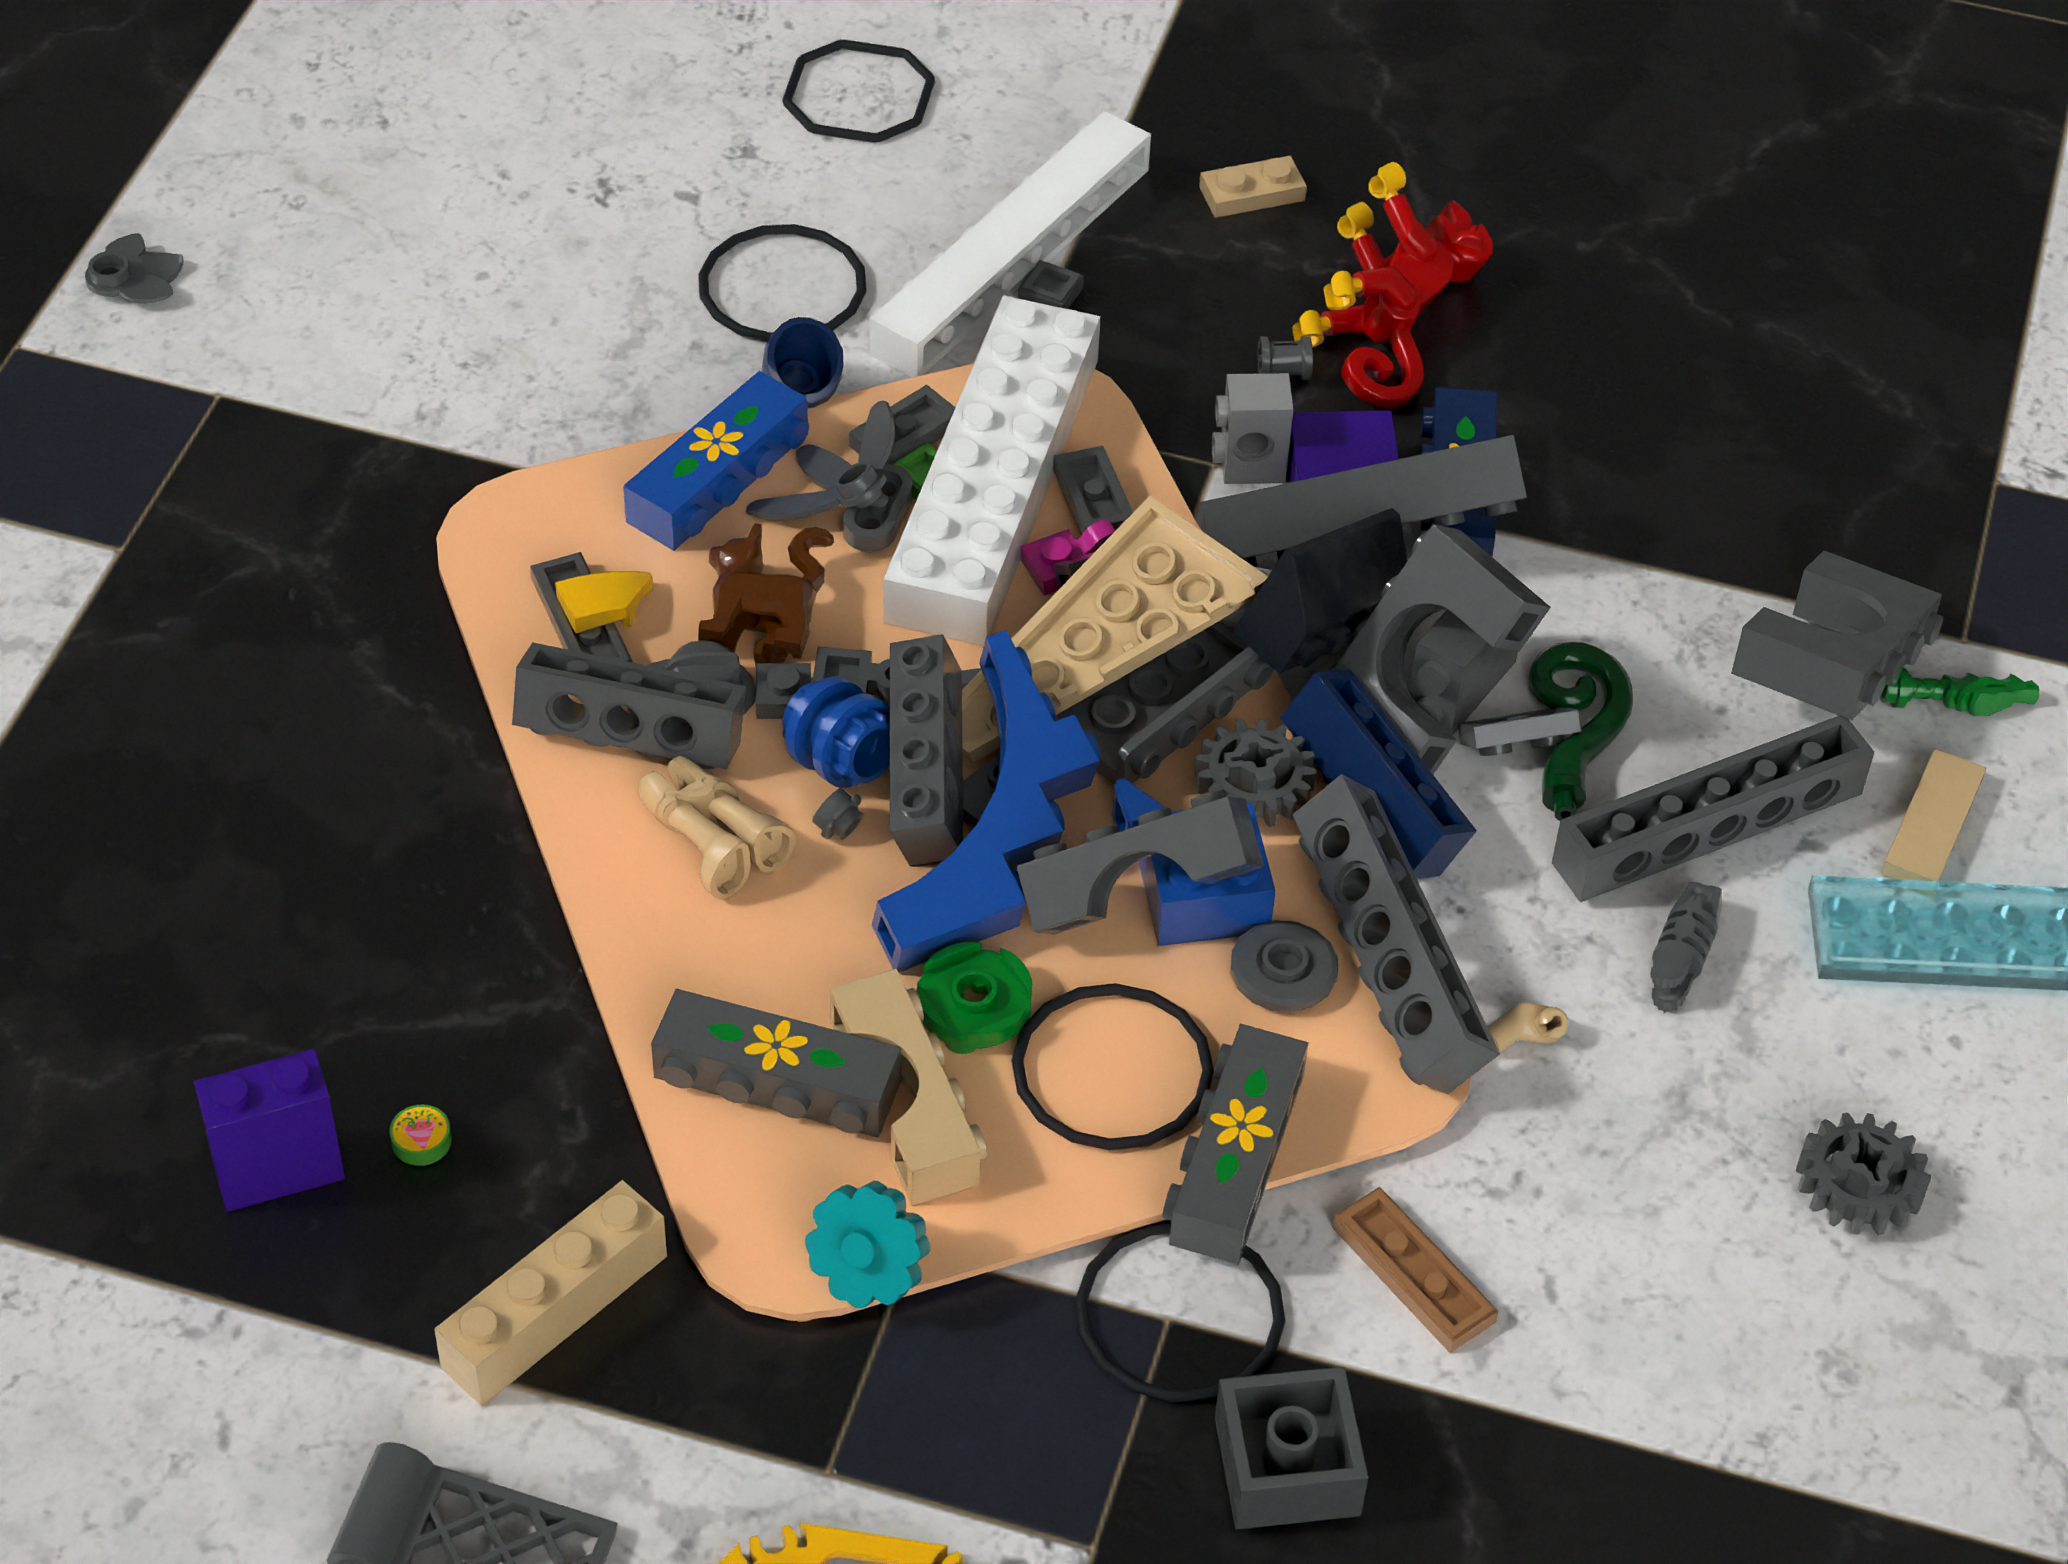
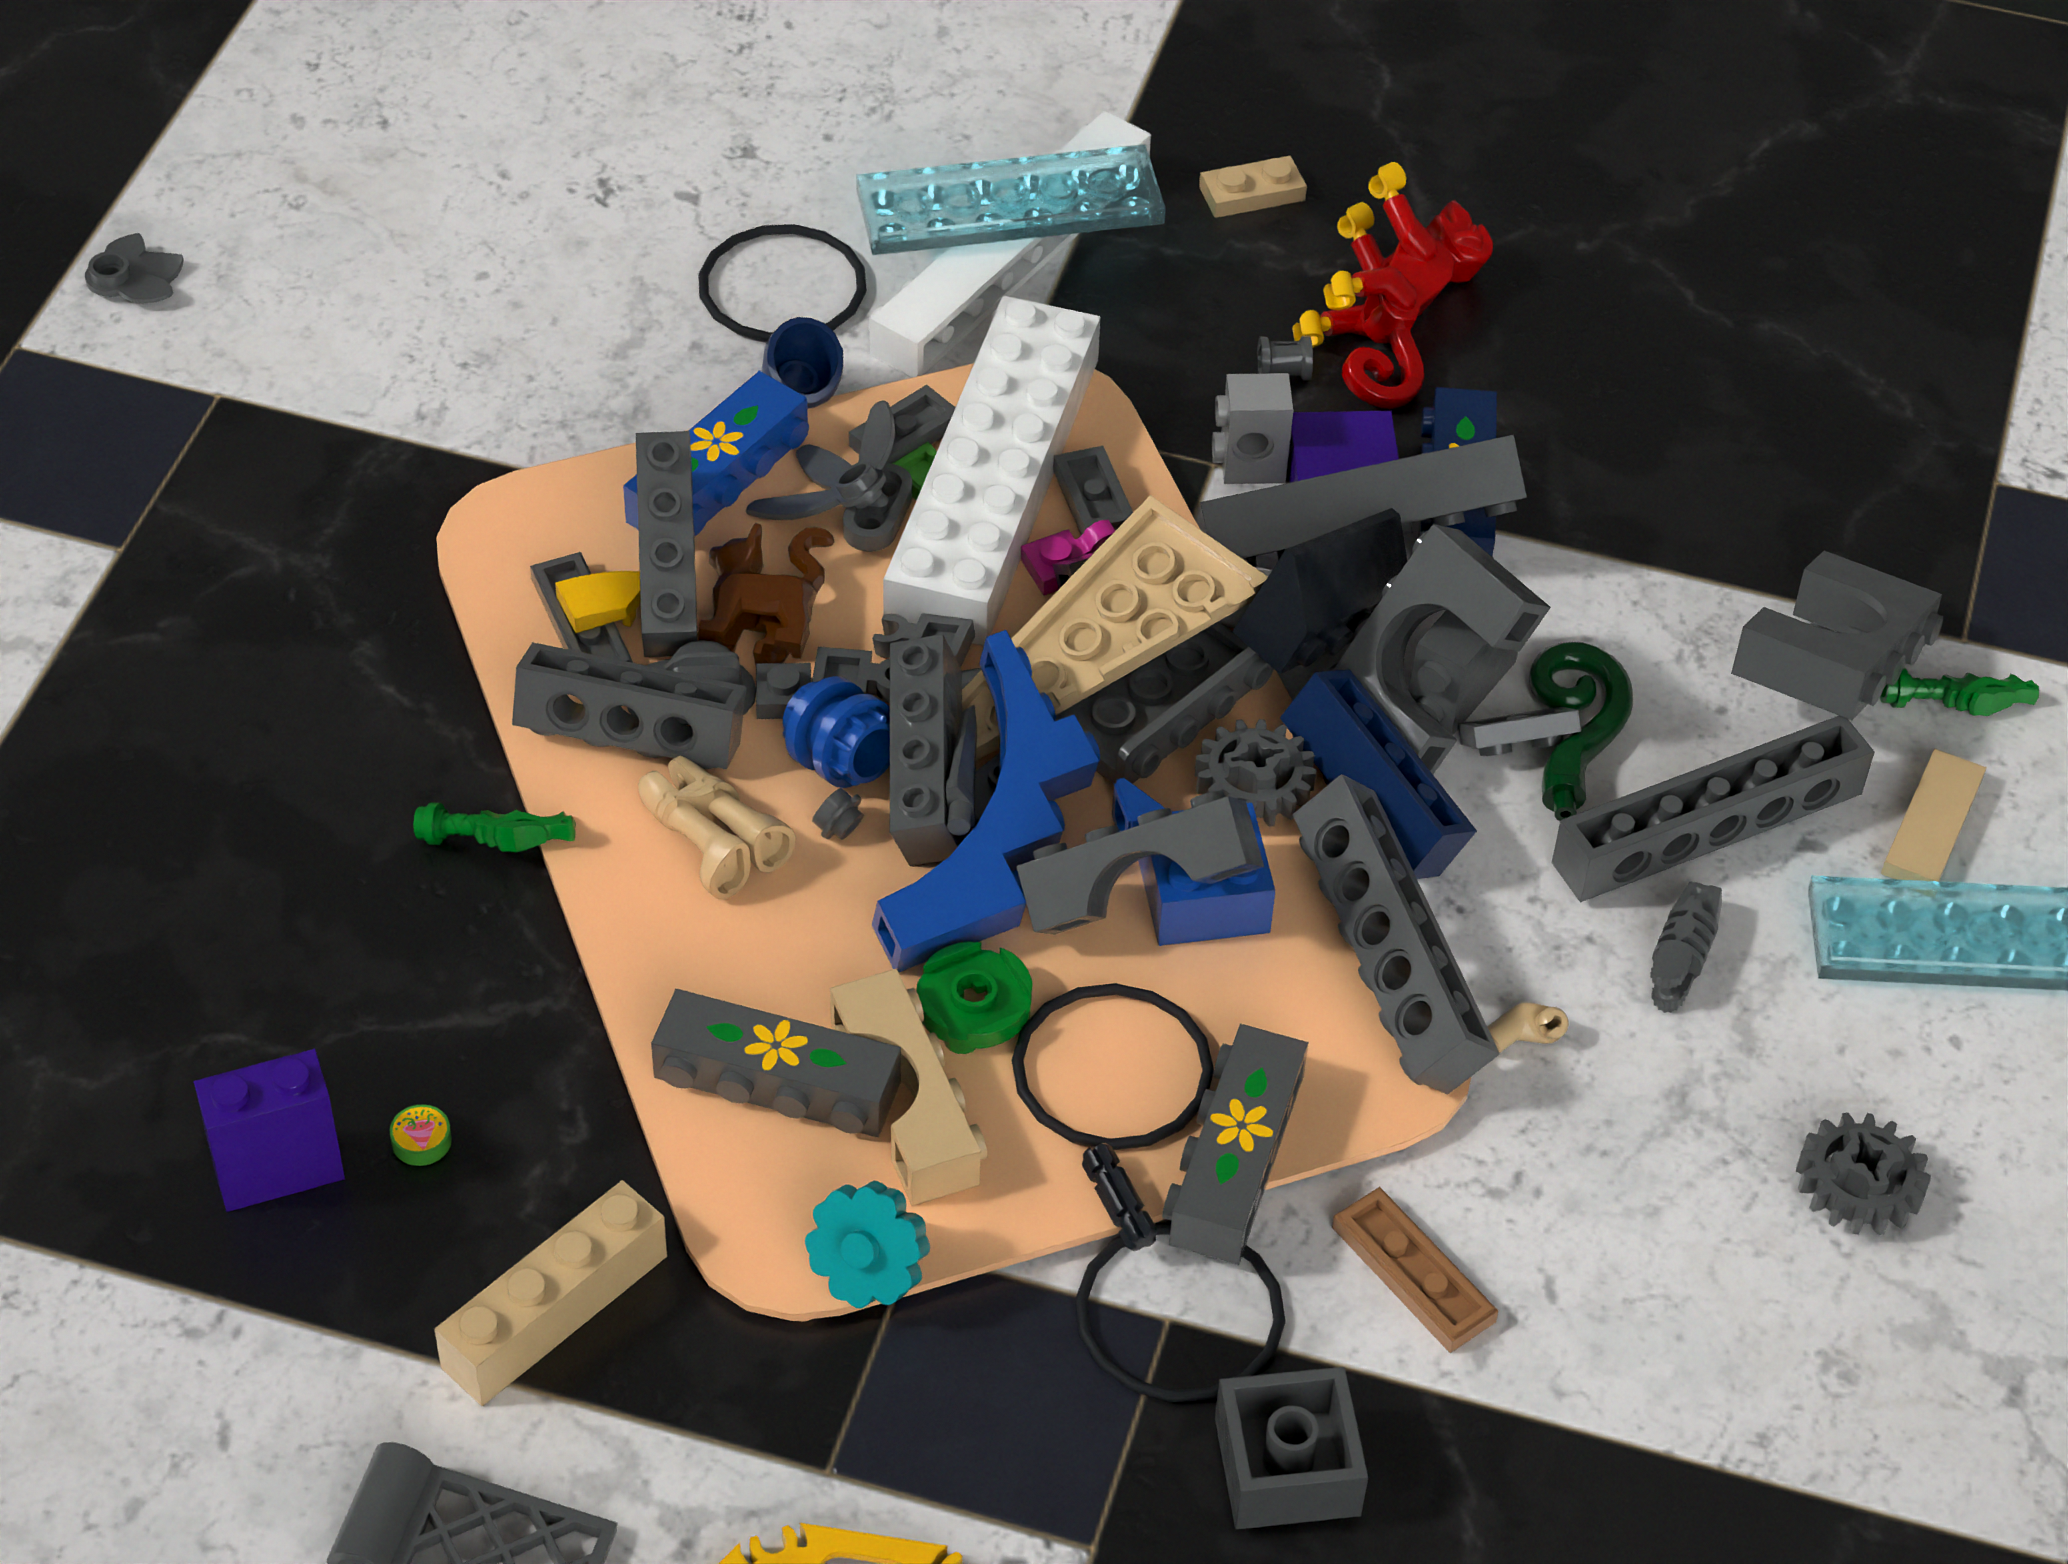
(508, 831): none -> green piece
(666, 542): none -> dark grey brick
(849, 133): black piece -> none
(957, 632): none -> dark grey plate
(961, 782): none -> dark grey bar
(1009, 199): none -> clear light blue plate
(1051, 285): dark grey tile -> none
(1119, 1197): none -> black axle
(1284, 966): dark grey wheel -> none

